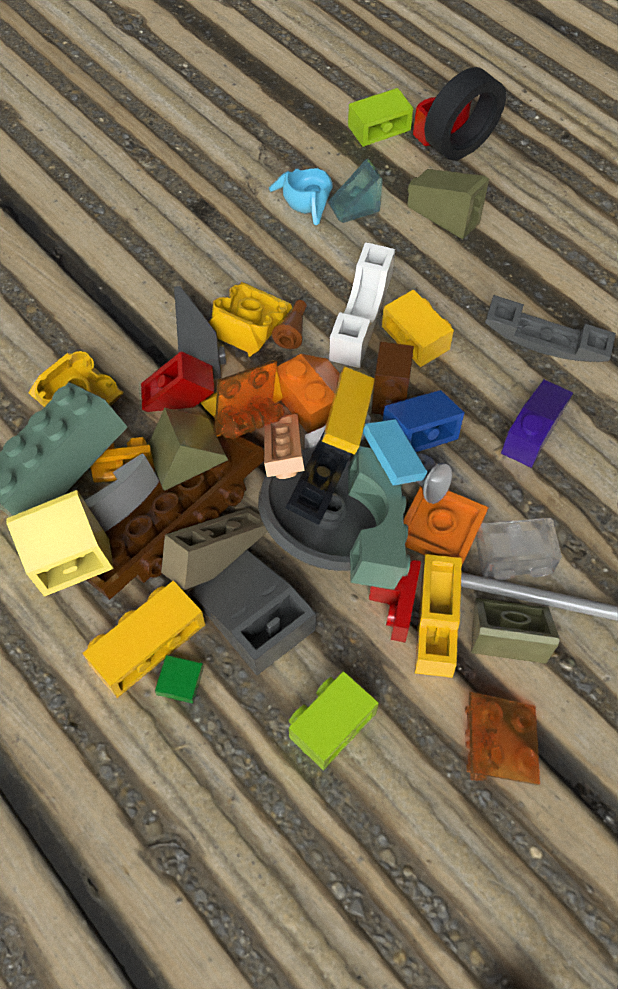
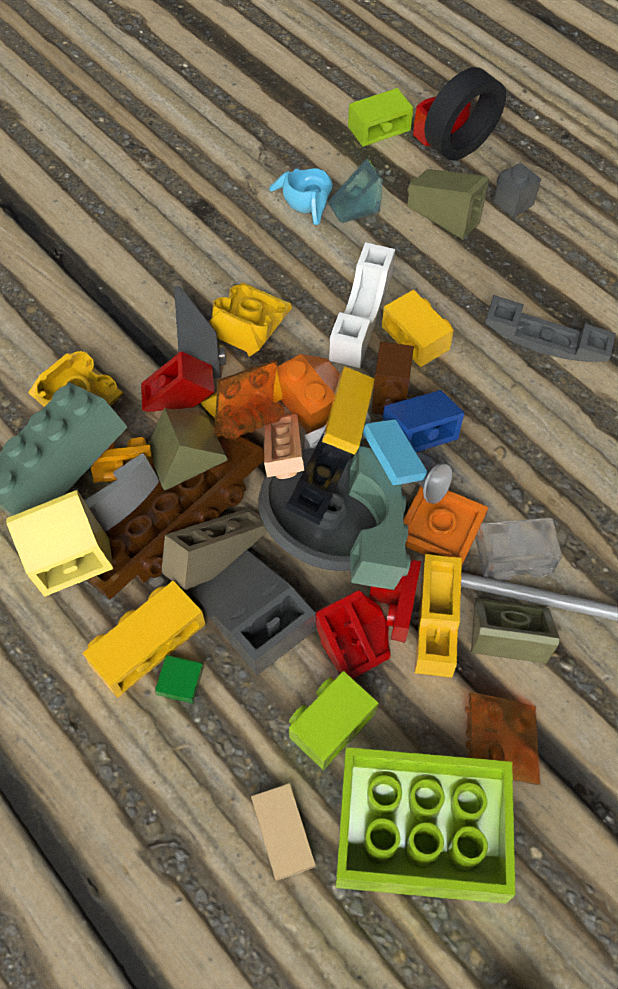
(283, 832): none -> tan tile
(290, 330): dark orange cone -> none
(354, 633): none -> red slope
(427, 826): none -> lime slope
(516, 189): none -> dark grey brick
(536, 423): dark purple slope -> none

